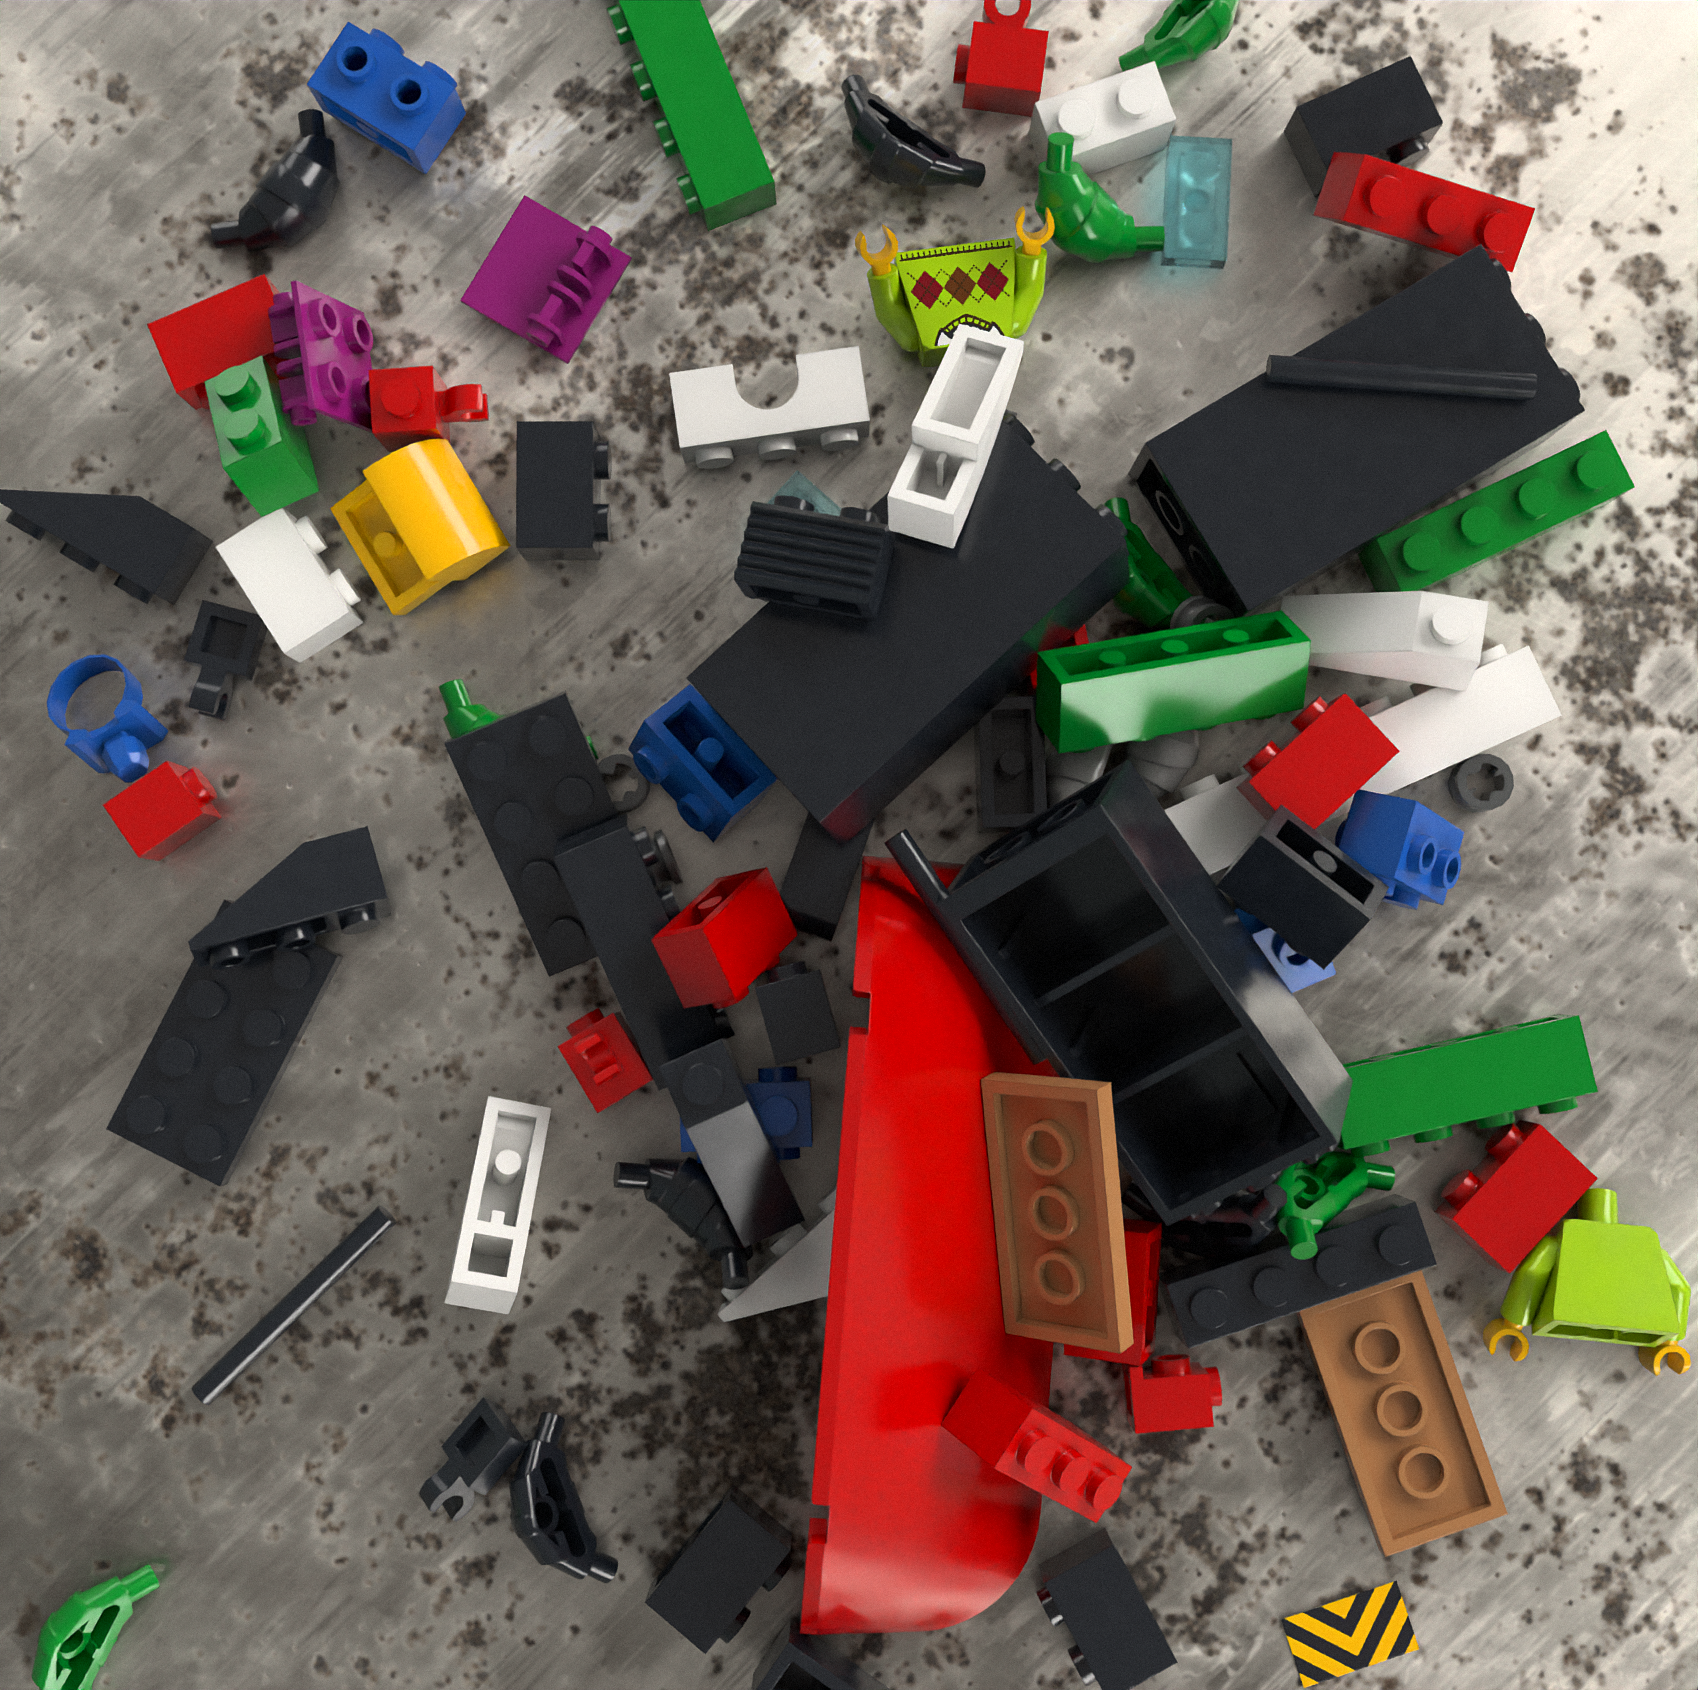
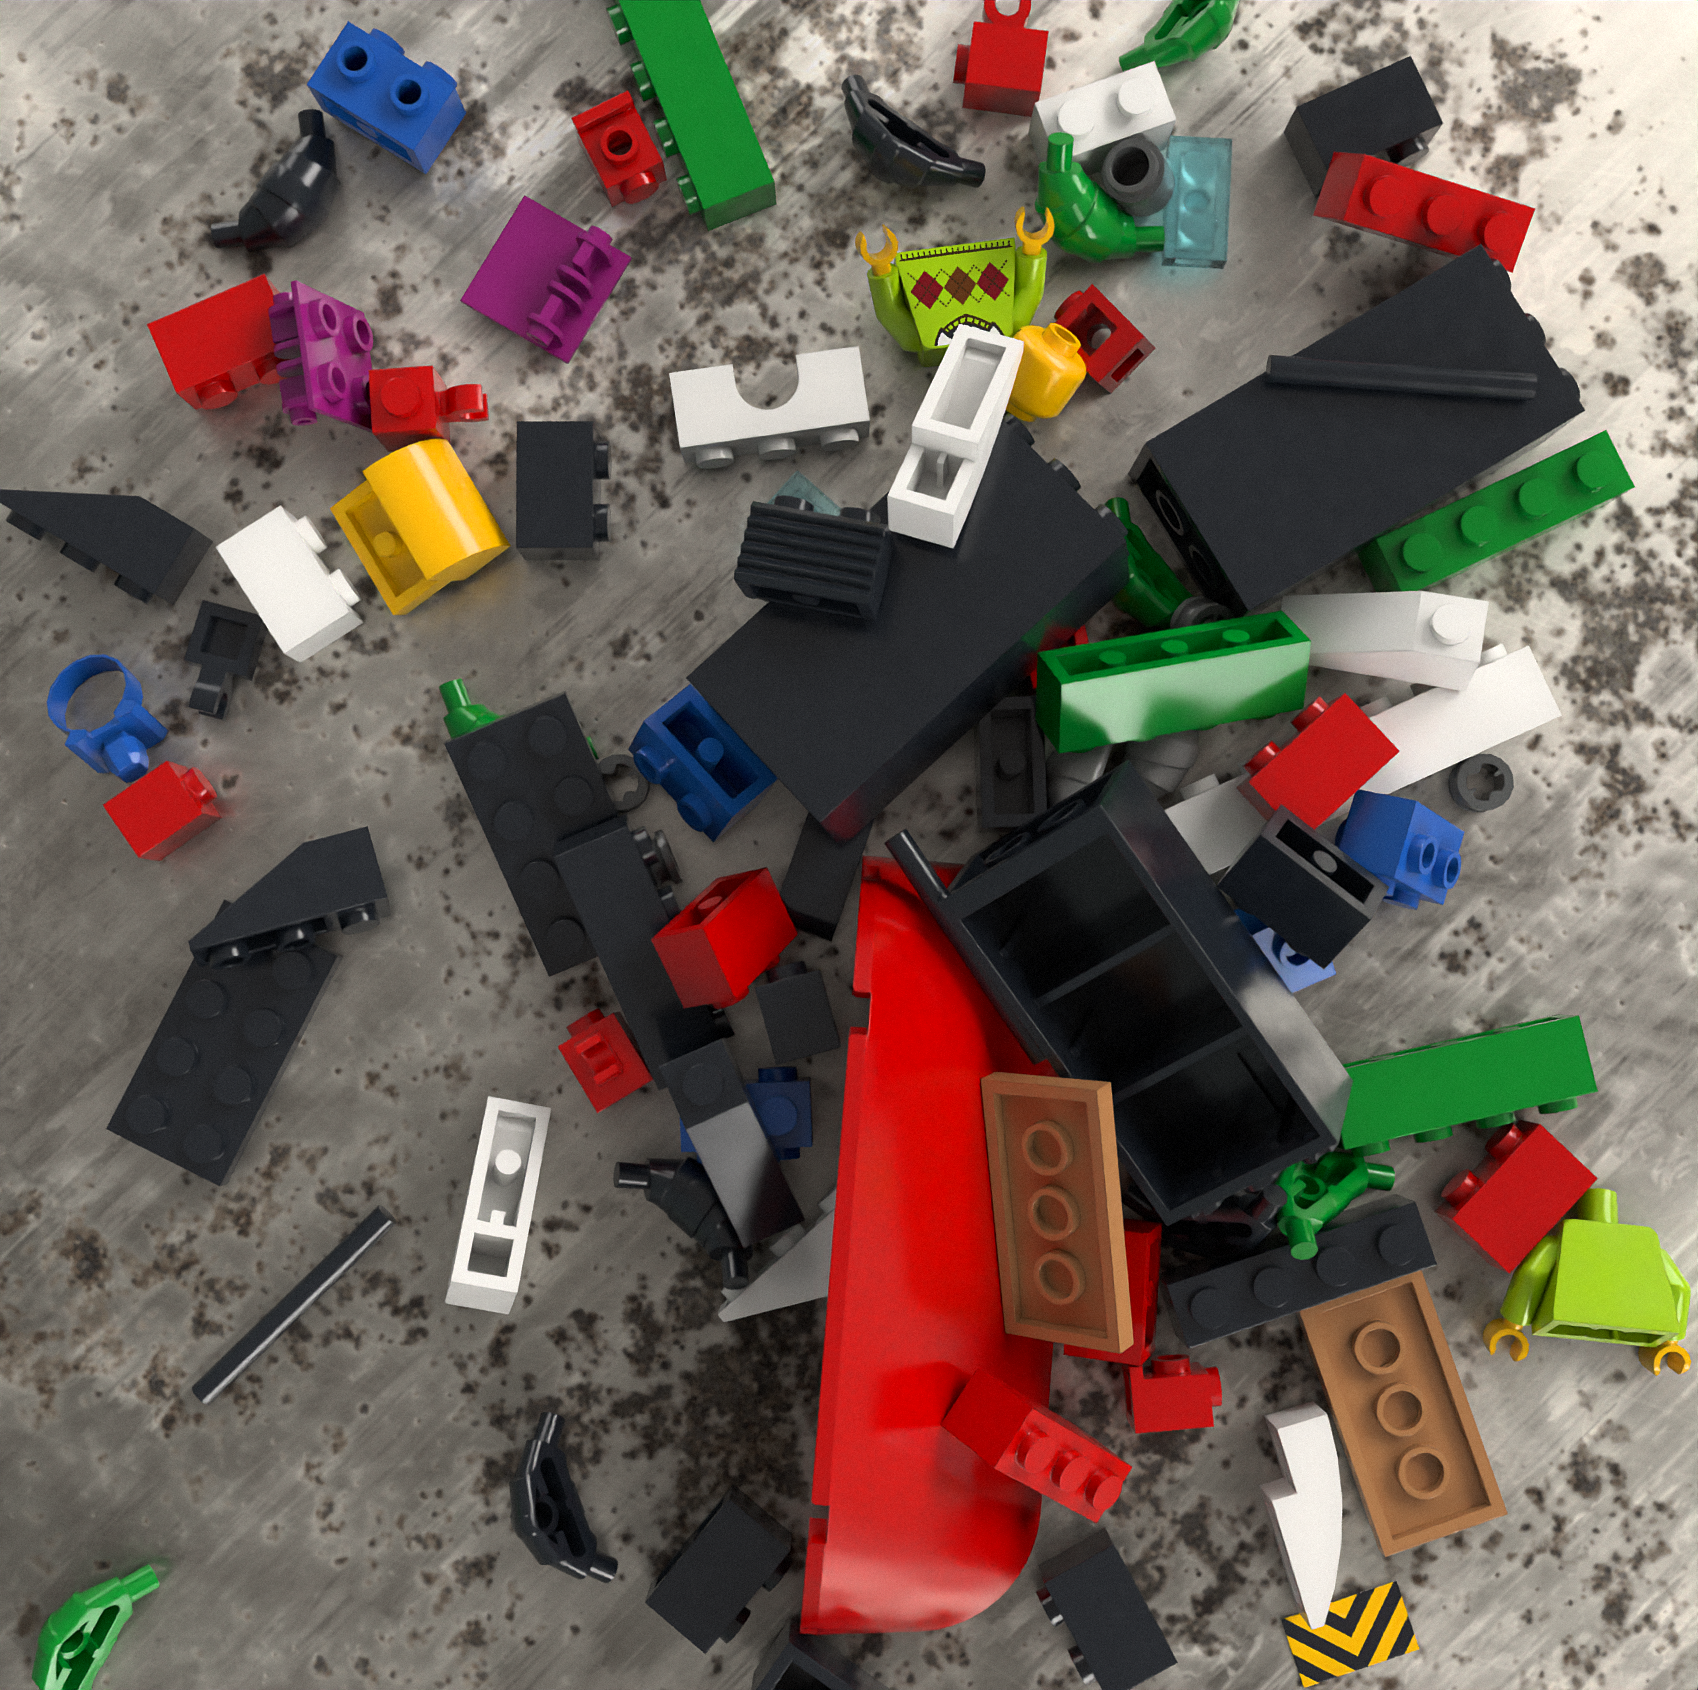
(256, 438): green brick -> none
(477, 1456): black plate -> none
(609, 129): none -> red brick
(1047, 372): none -> yellow head
(1120, 353): none -> red brick
(1138, 177): none -> dark grey brick
(1306, 1506): none -> white slope

